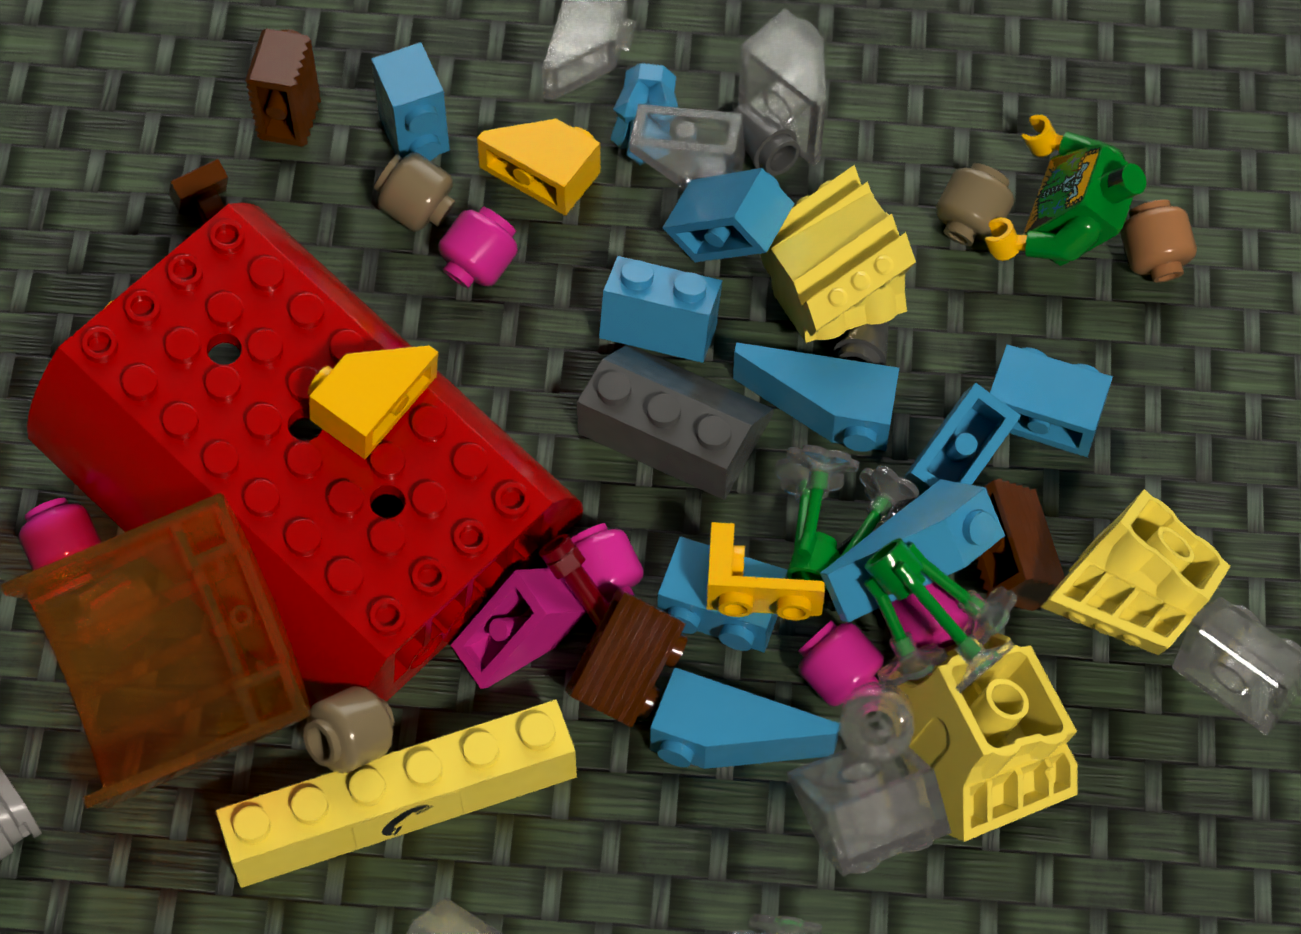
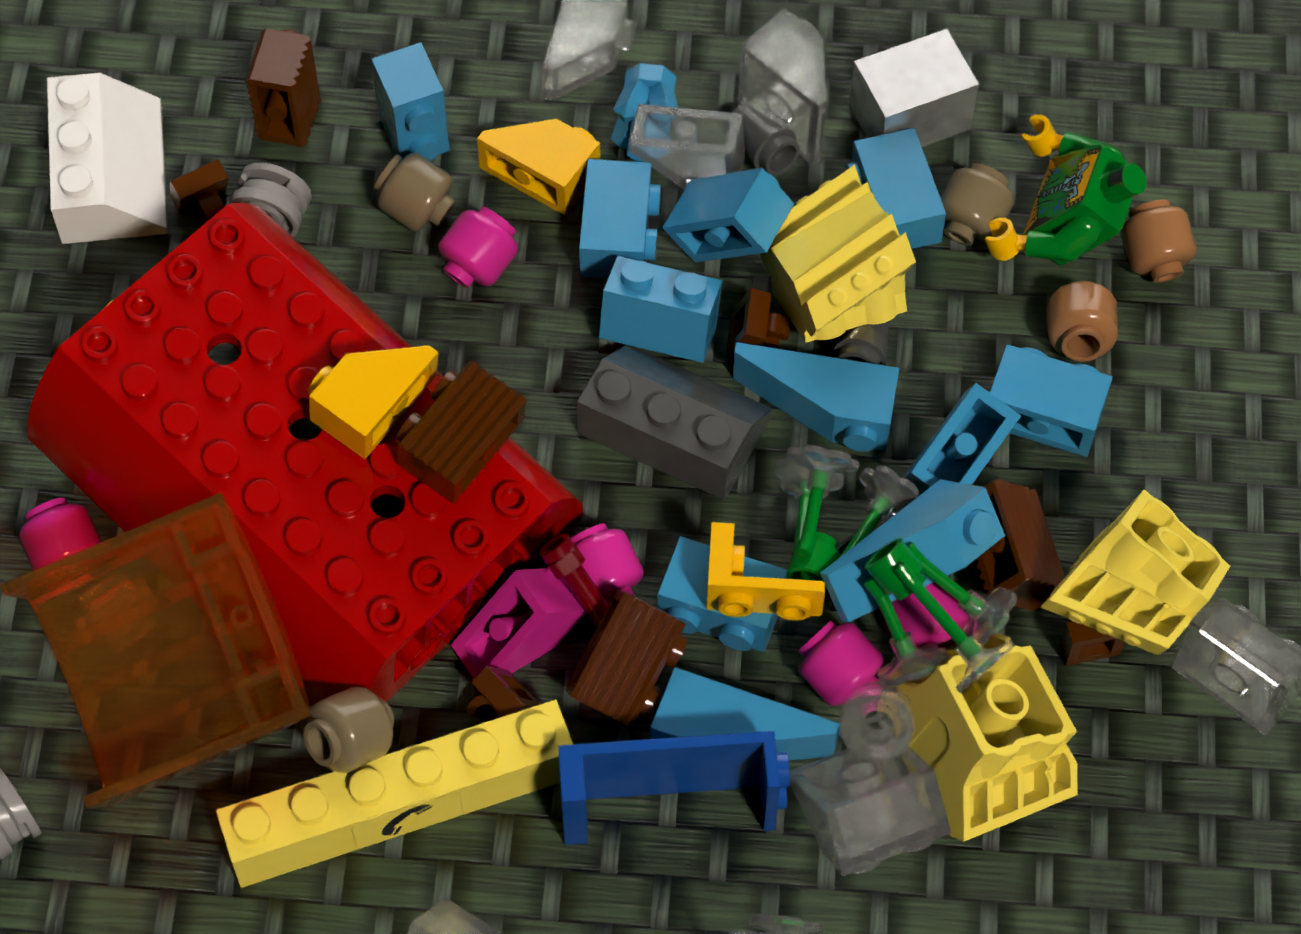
(105, 159): none -> white slope
(276, 191): none -> light grey wheel
(460, 430): none -> reddish brown brick
(501, 692): none -> reddish brown tile
(617, 215): none -> dark azure brick
(670, 768): none -> blue panel
(754, 324): none -> reddish brown tile
(902, 184): none -> dark azure brick
(915, 87): none -> flat silver piece
(1082, 320): none -> medium nougat head
(1086, 644): none -> reddish brown tile

